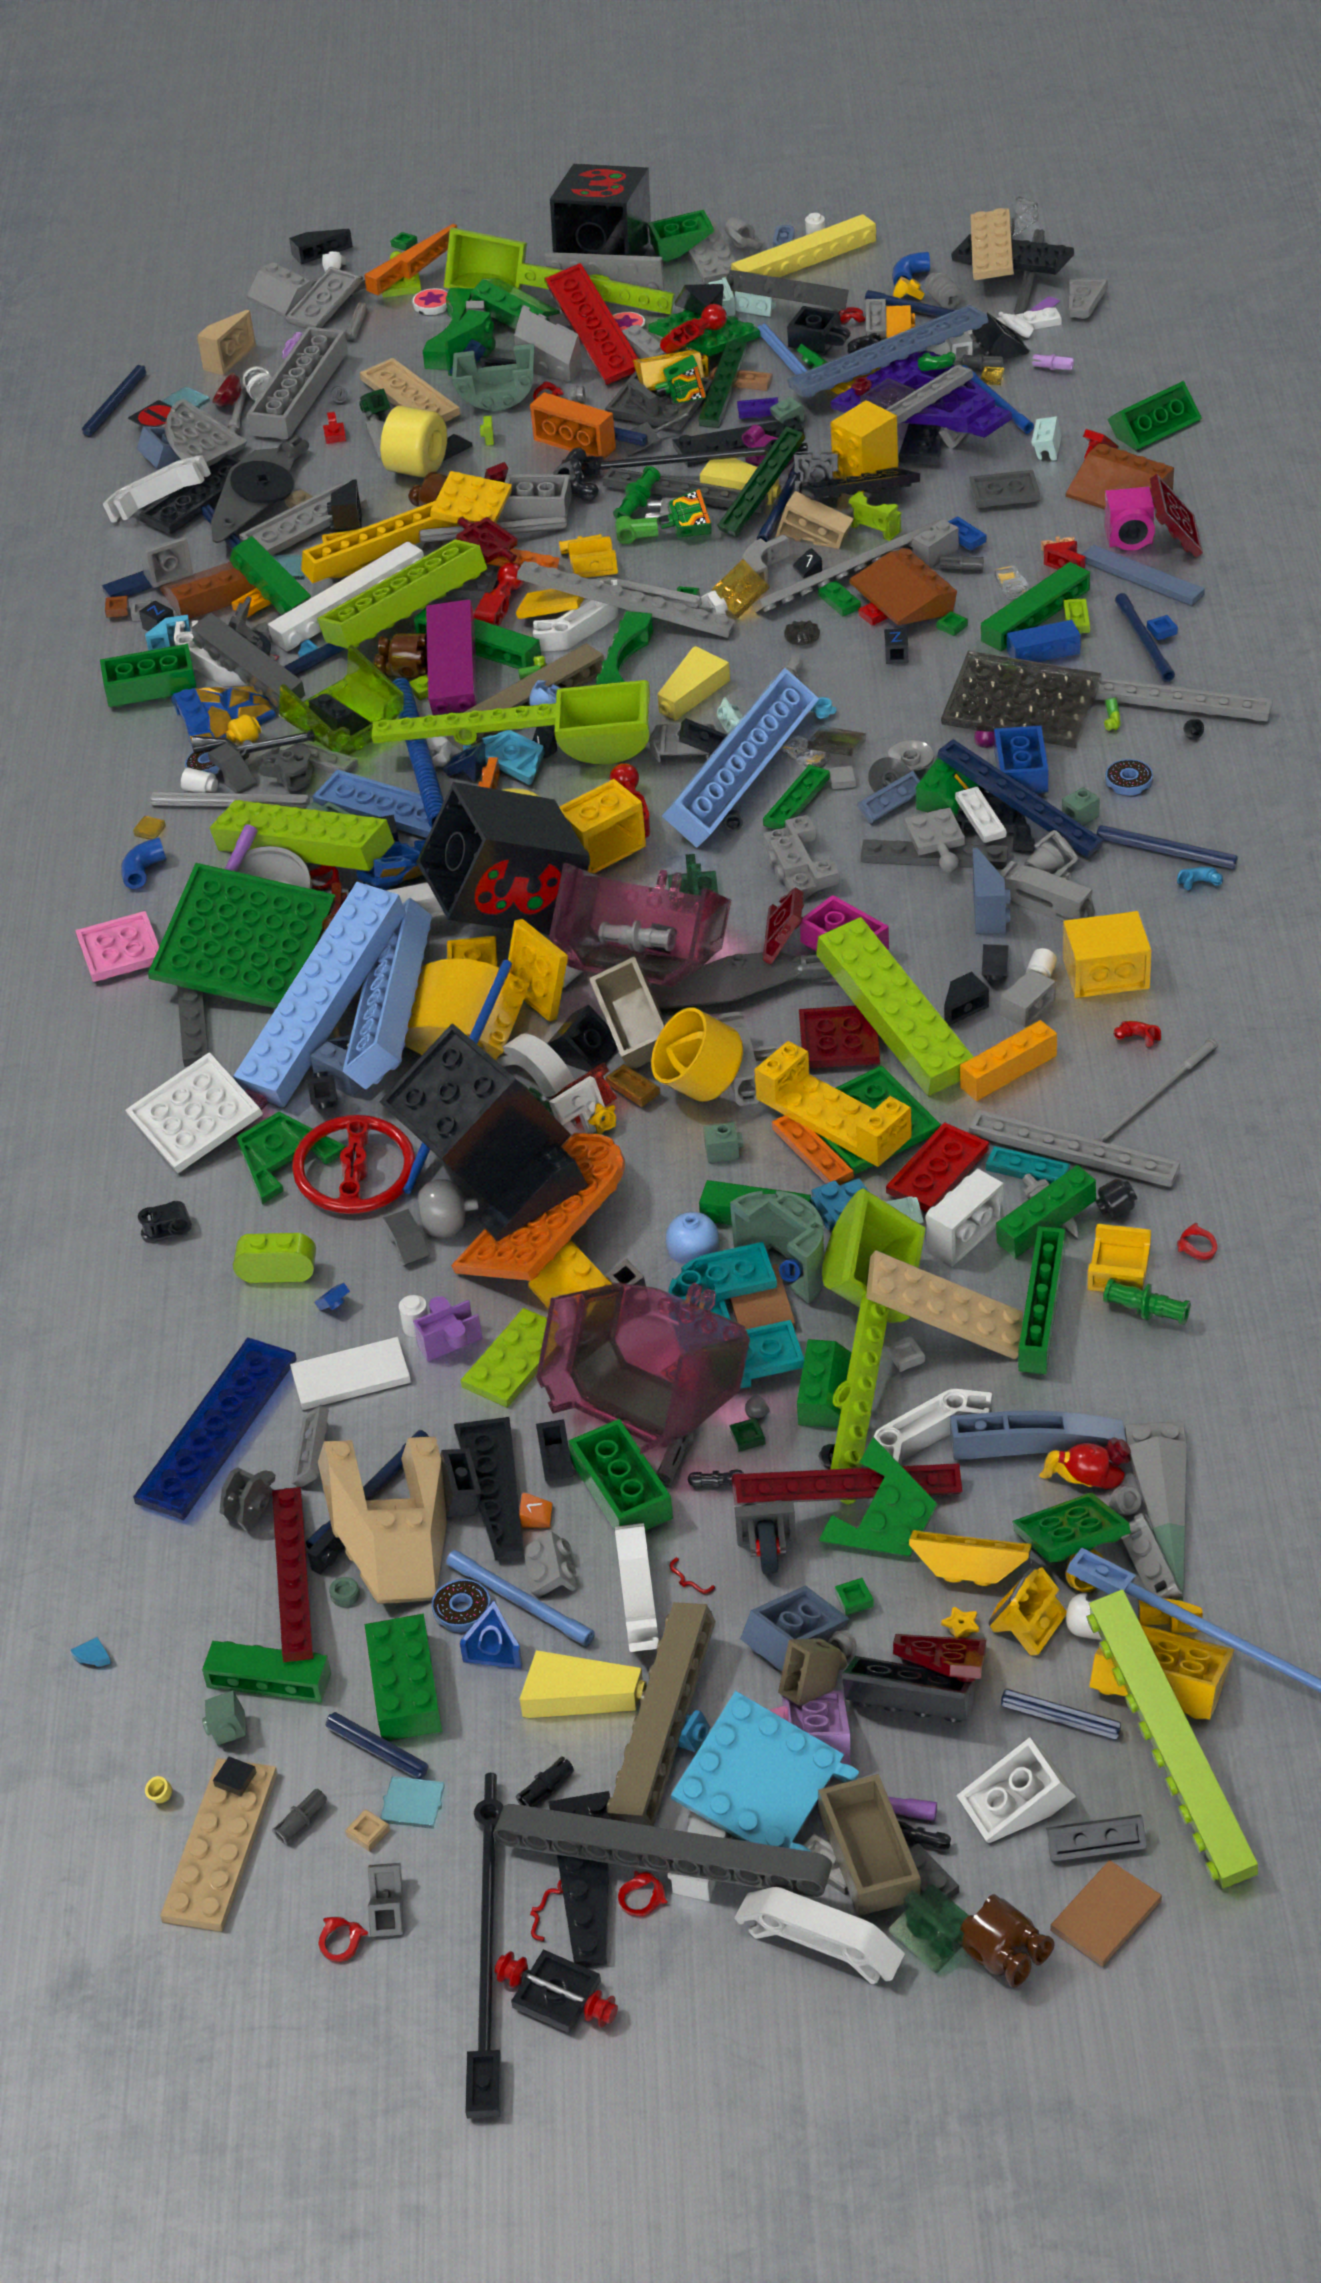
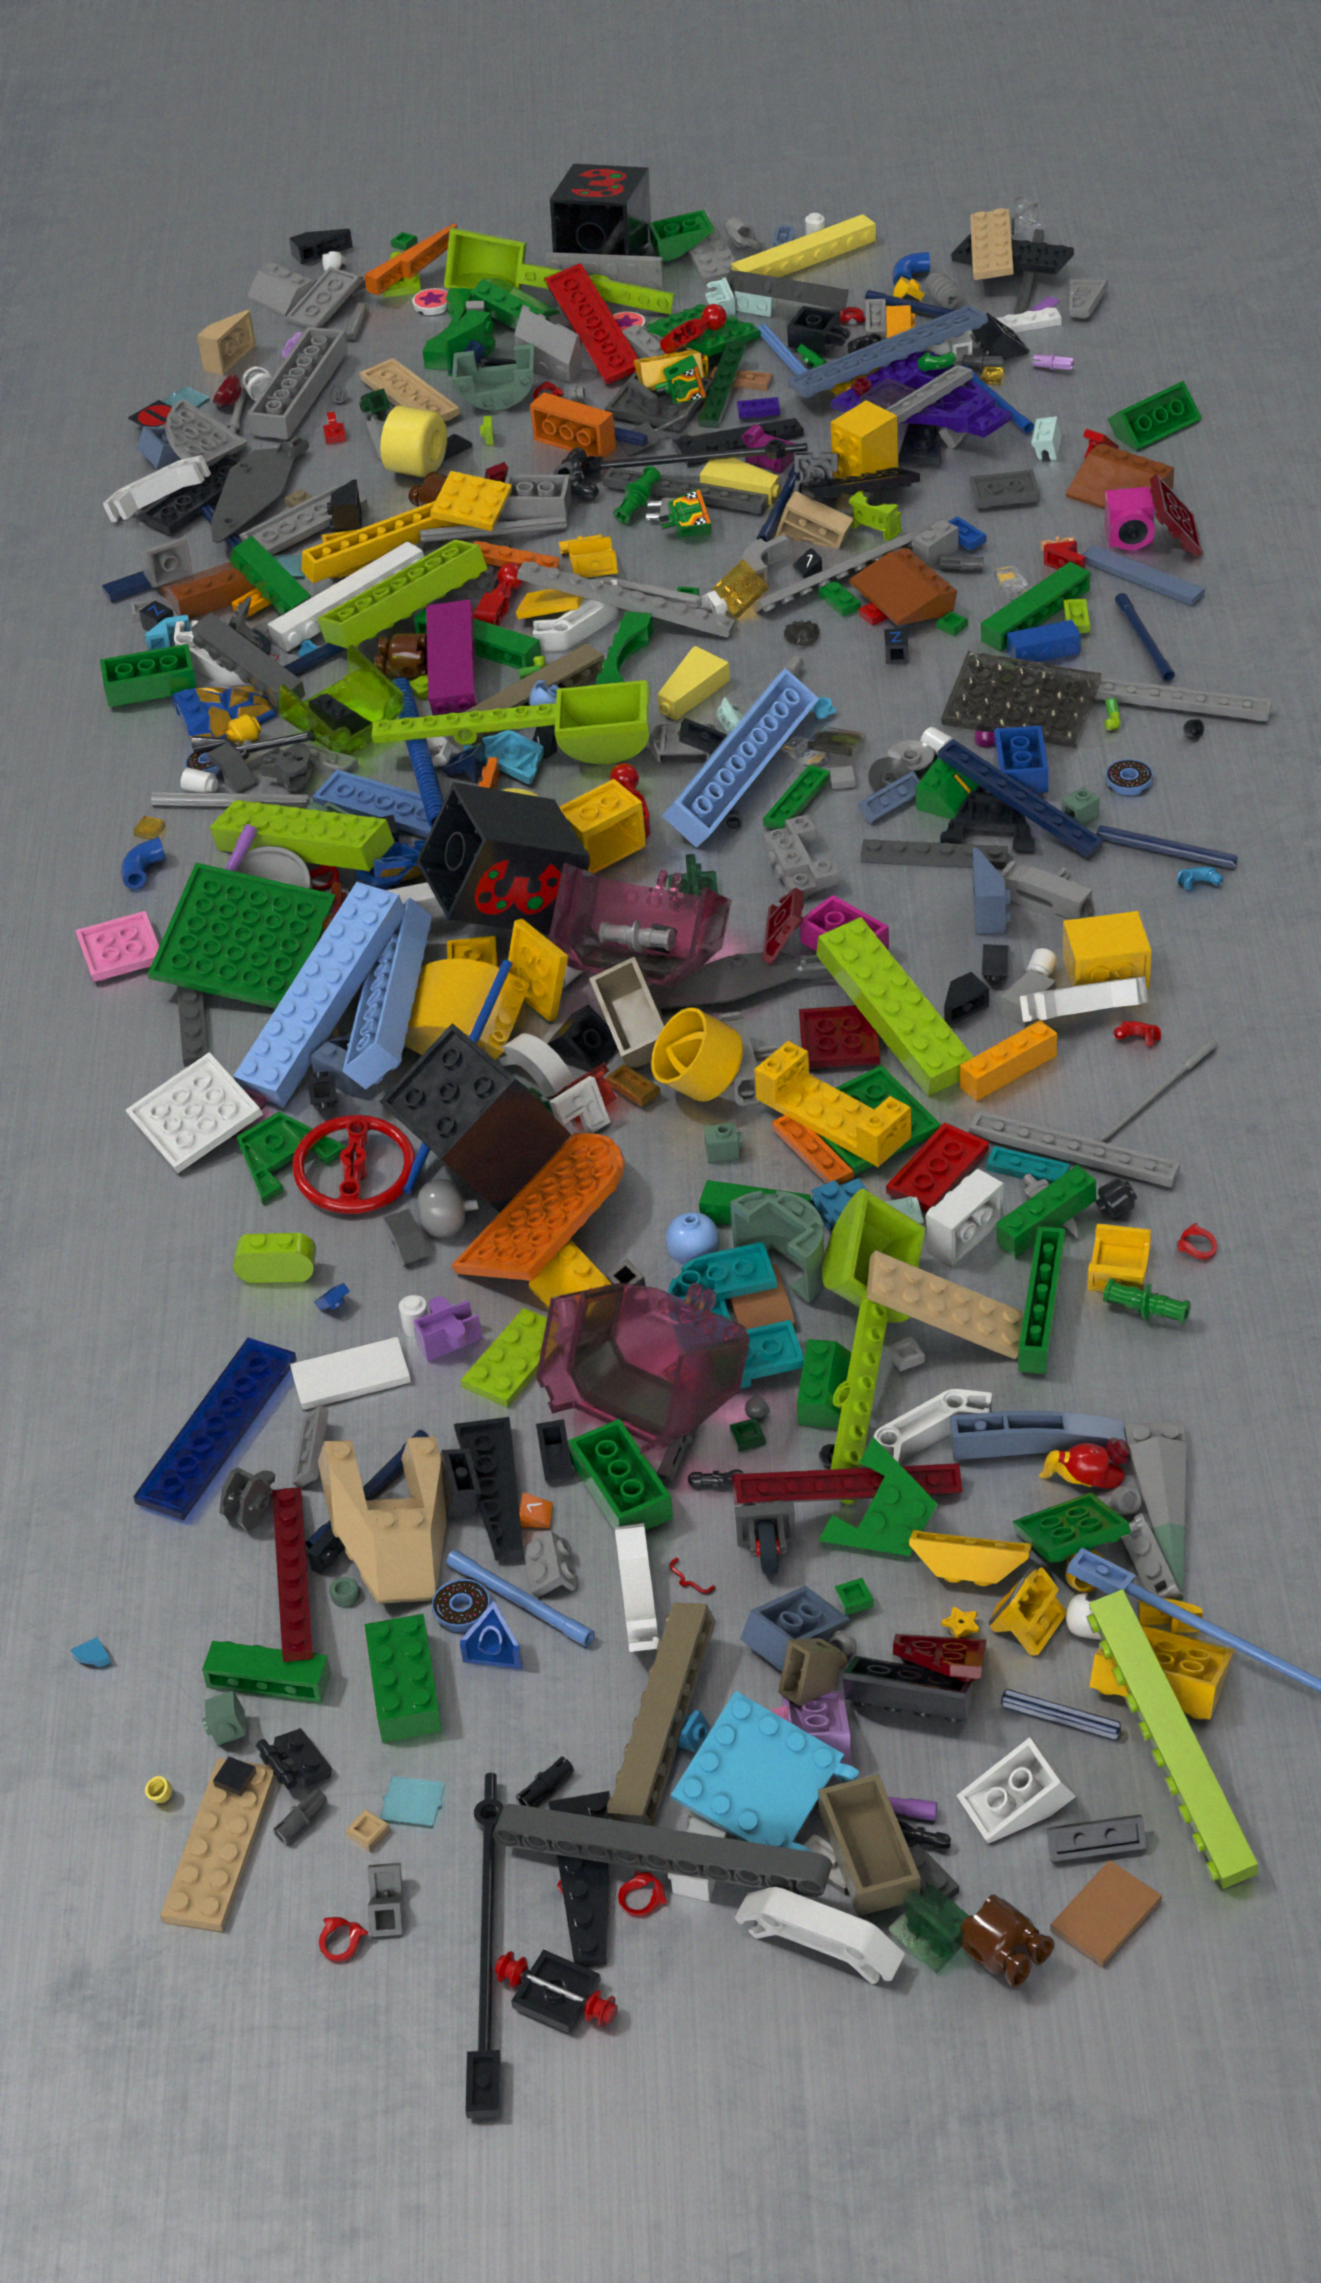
(113, 400): dark blue axle -> none
(116, 606): dark orange plate -> none
(166, 1220): black piece -> none
(261, 482): black piece -> none
(301, 1759): none -> black plate
(376, 1745): dark blue axle -> none
(490, 536): dark red plate -> none
(535, 1909): red piece -> none
(537, 1188): black slope -> none
(579, 1686): light yellow slope -> none
(609, 1118): yellow plate -> none
(635, 529): bright green piece -> none
(698, 296): black slope -> none
(761, 481): dark green plate -> none
(786, 1270): blue hinge -> none
(788, 409): sand green bracket -> none
(934, 833): light grey plate -> none
(935, 738): none -> white brick
(980, 814): white tile -> none
(1017, 324): white piece -> none
(1048, 857): light grey piece -> none
(1083, 998): none -> white piece
(1162, 627): blue plate -> none

